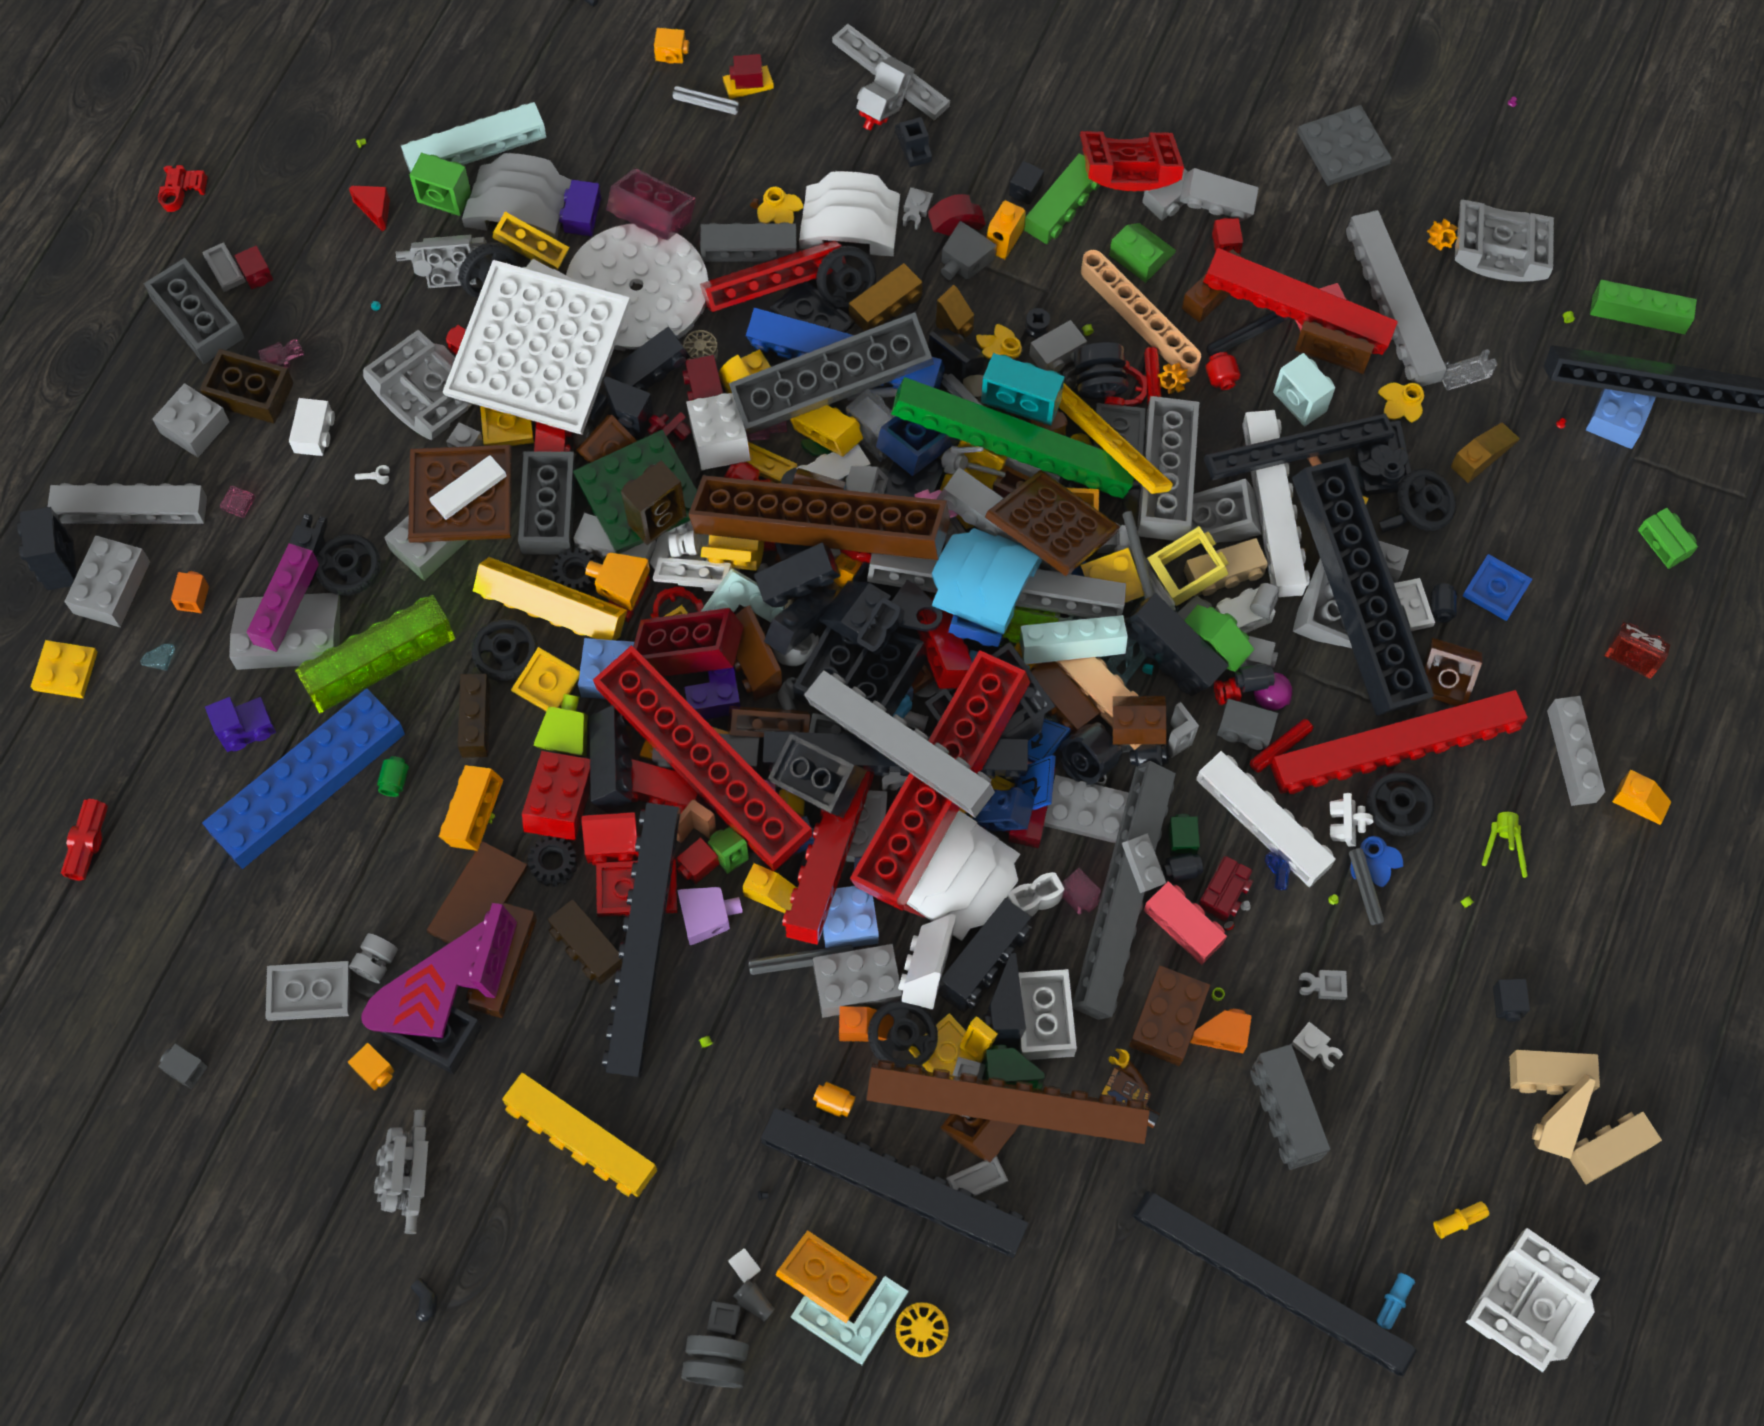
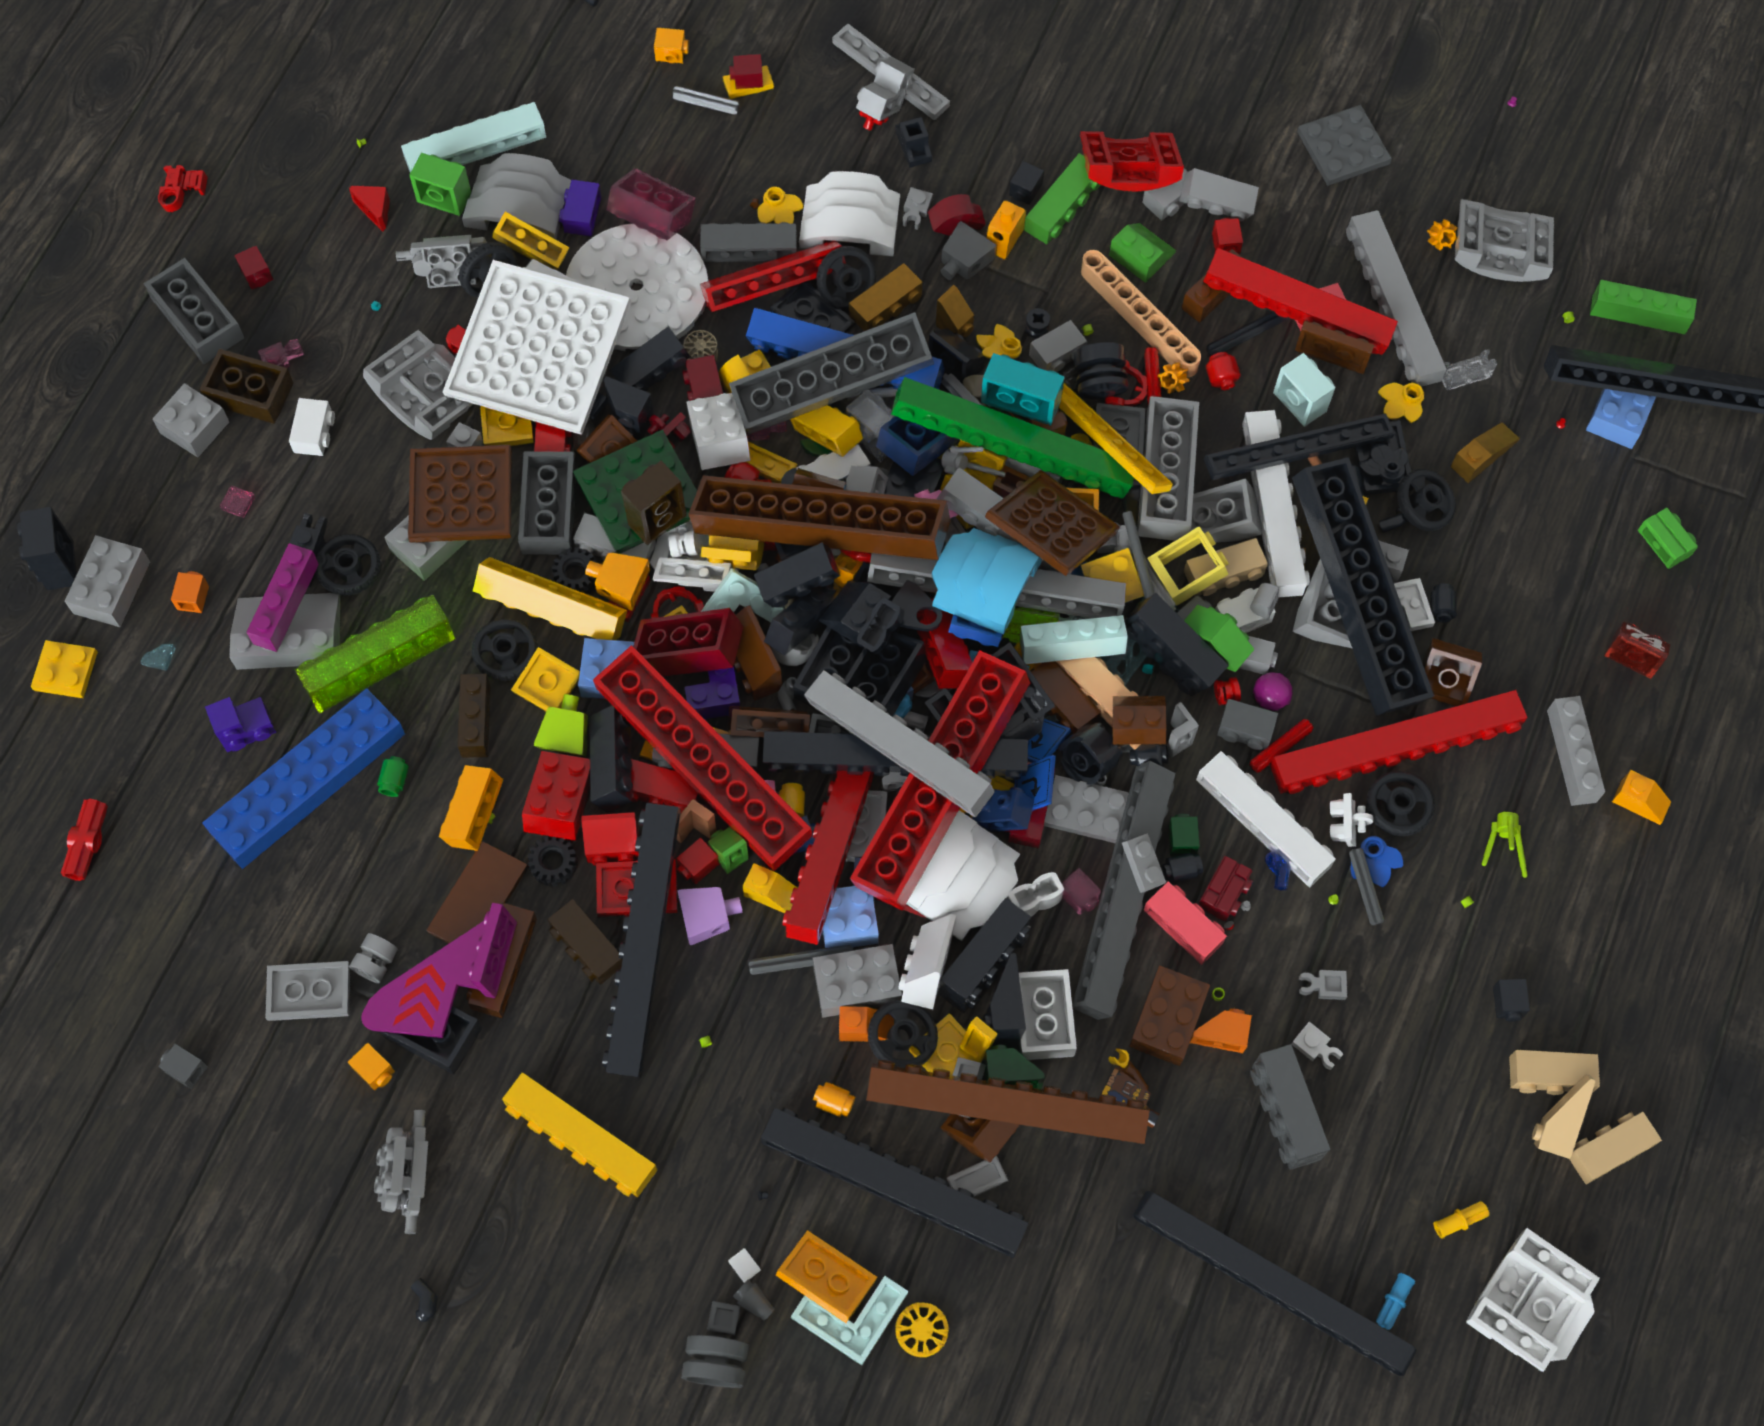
(128, 504): light grey brick -> none
(223, 267): light grey tile -> none
(375, 475): white hand -> none
(467, 487): white tile -> none
(816, 775): black slope -> none
(1254, 677): black brick -> none
(1497, 587): blue plate -> none

